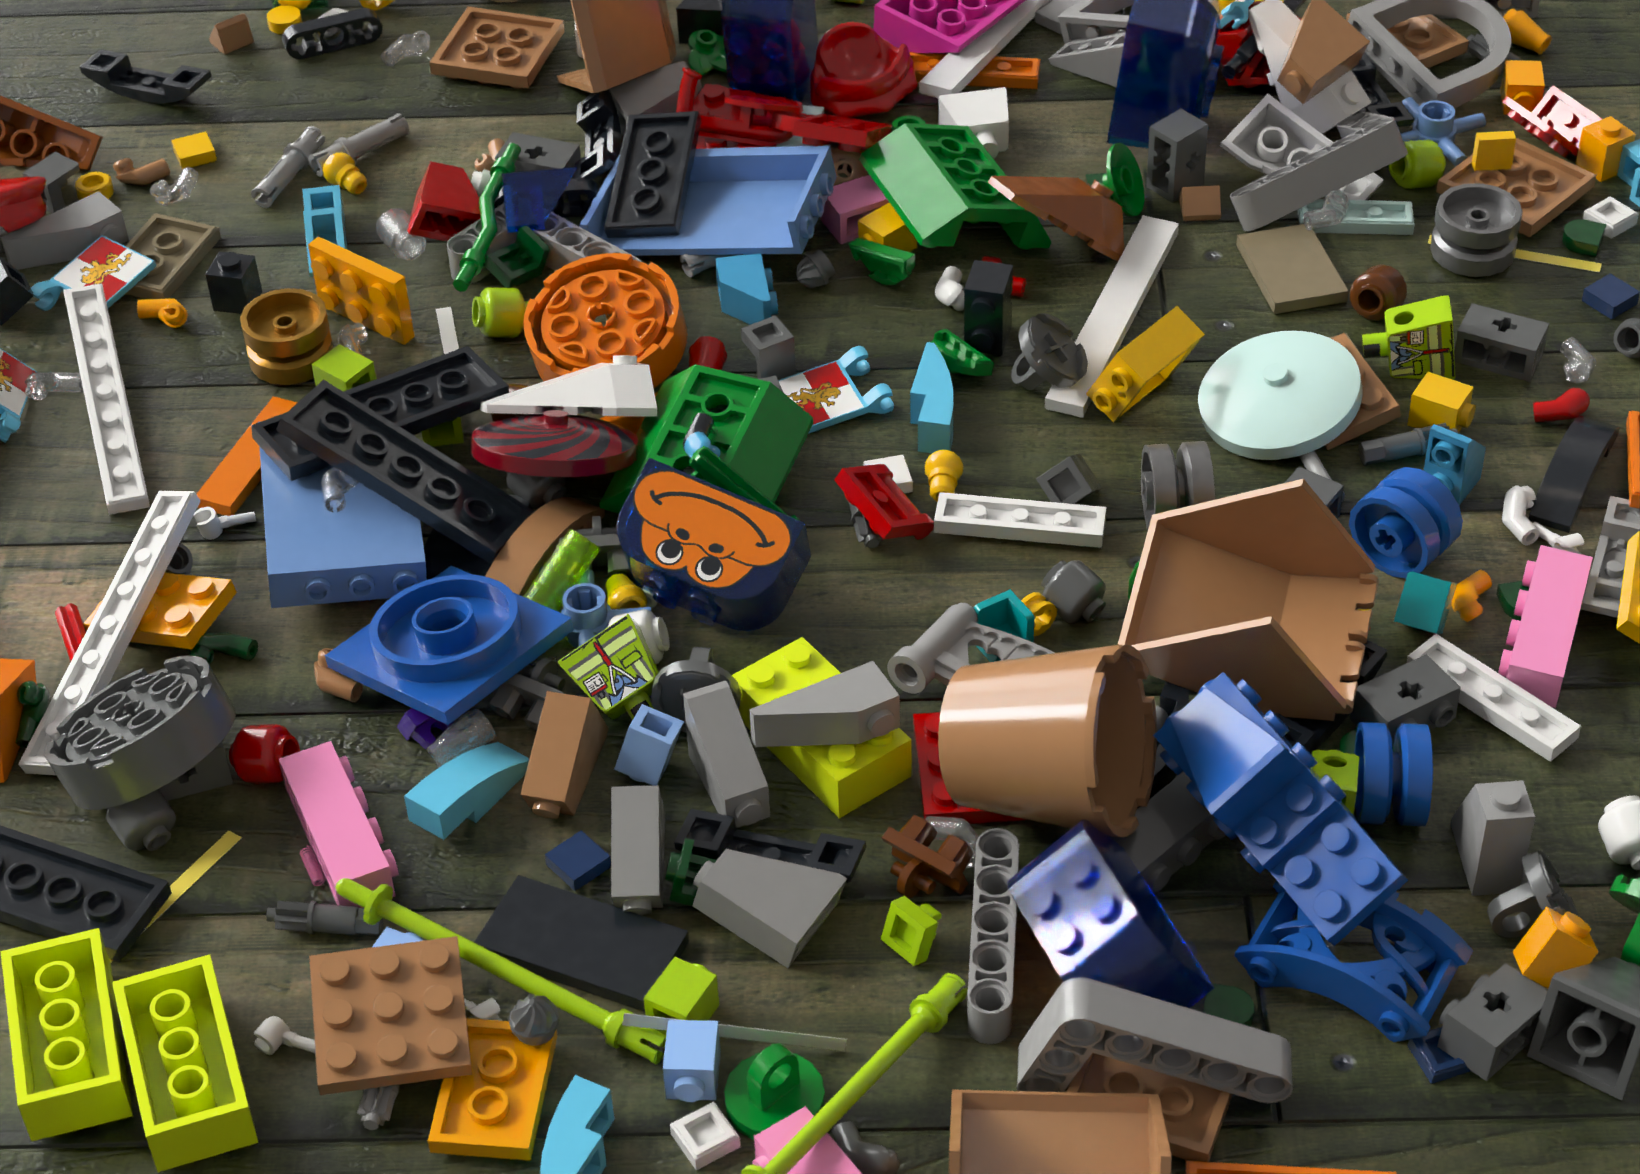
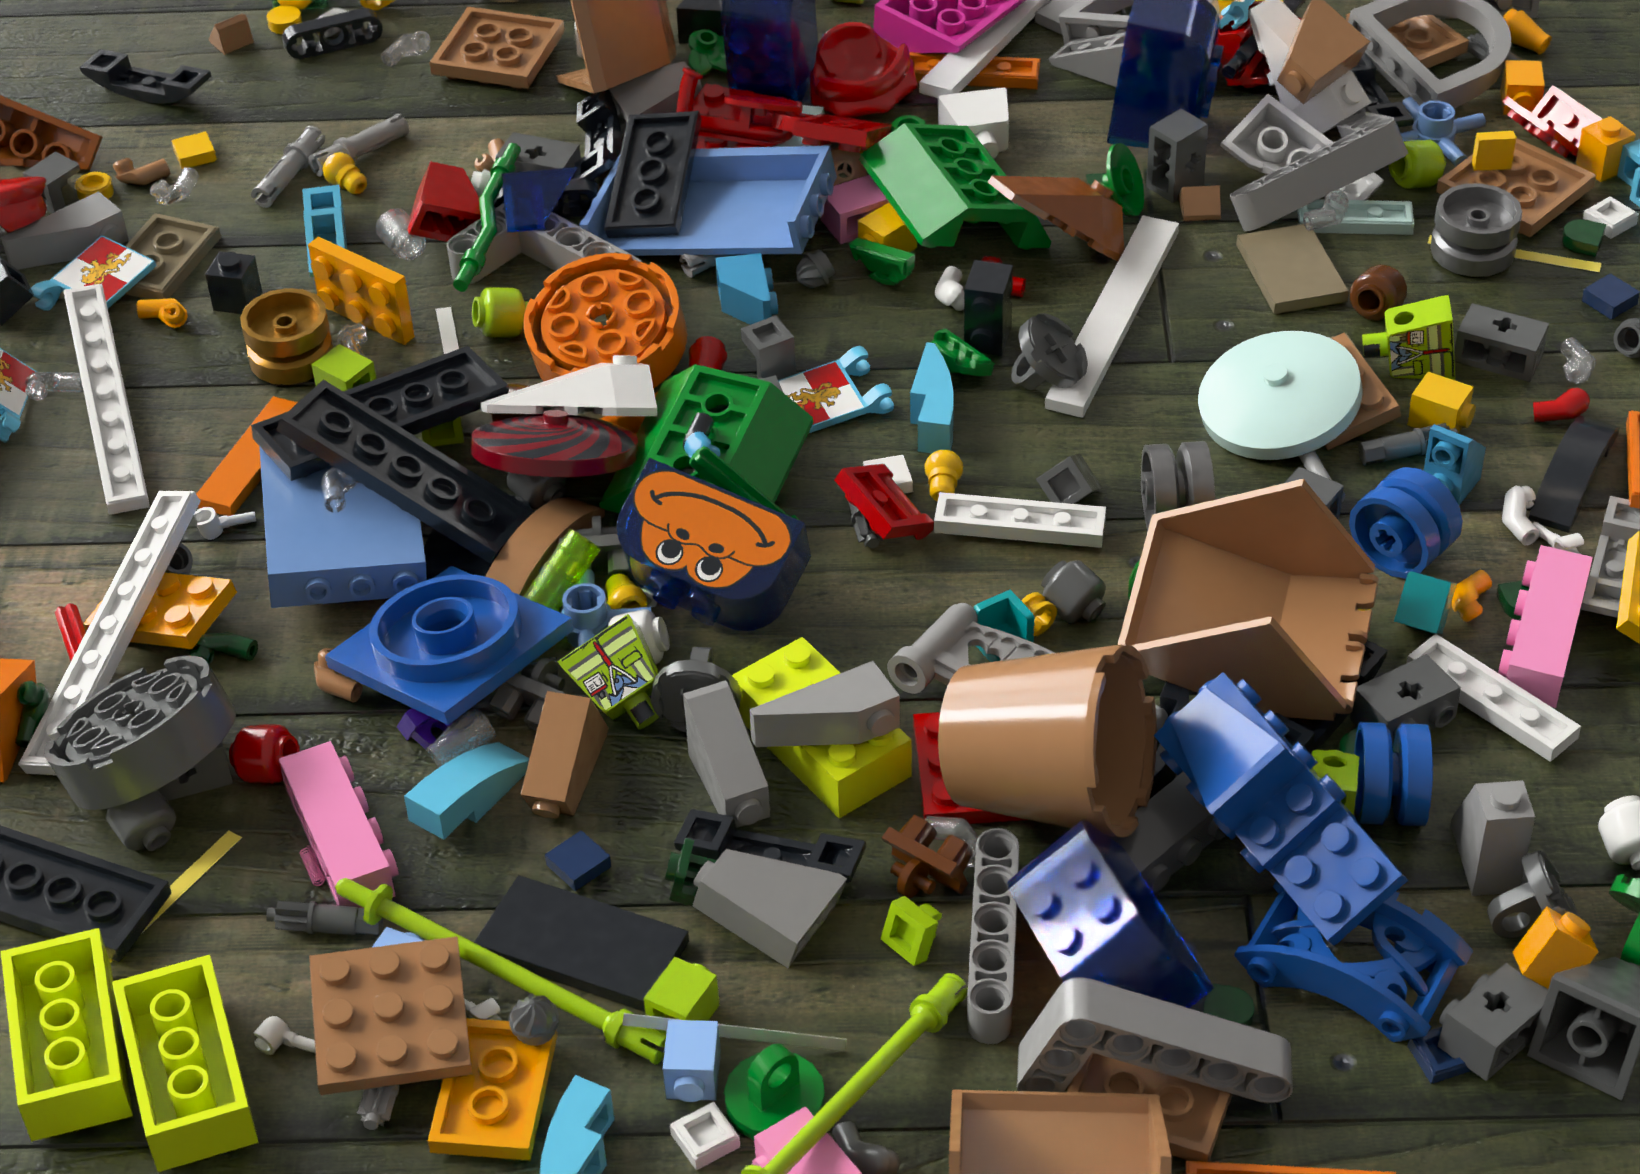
(519, 260): dark green bracket -> none
(637, 848): light grey slope -> none
(648, 745): light blue brick -> none
(1144, 363): yellow window -> none

